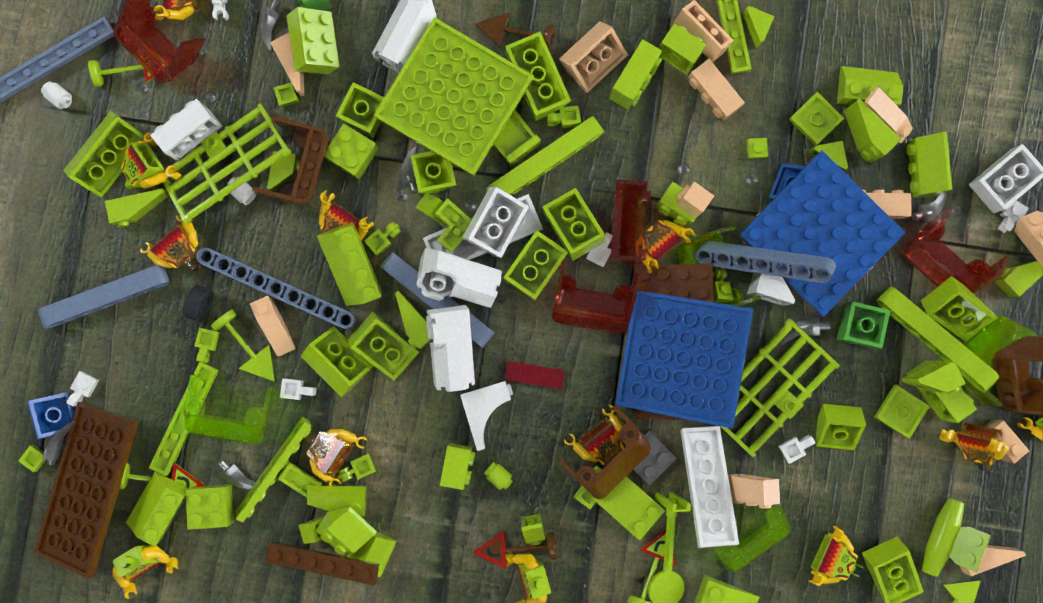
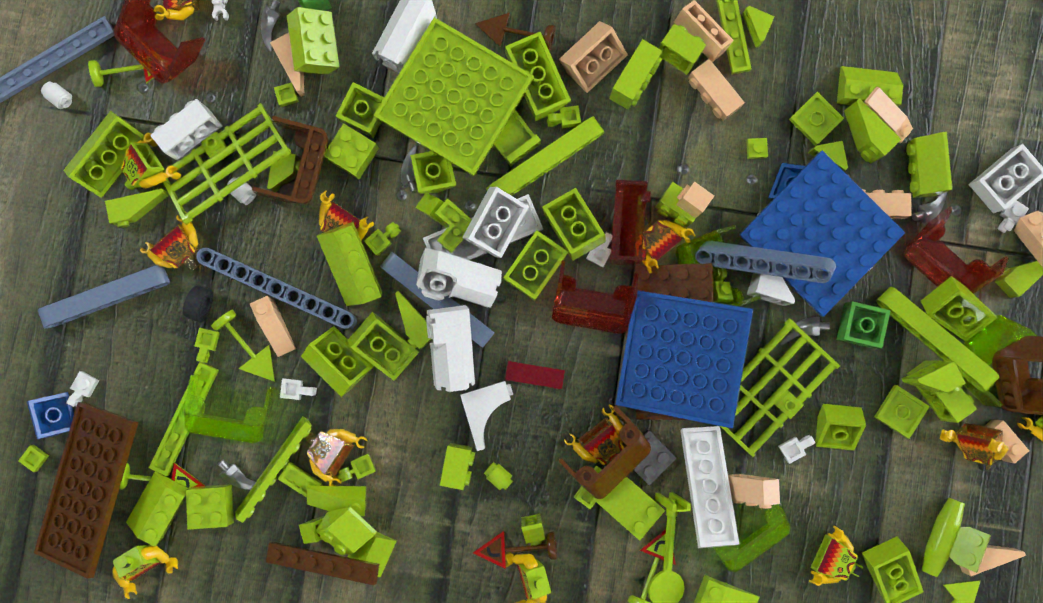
(54, 447): flat silver bar -> none

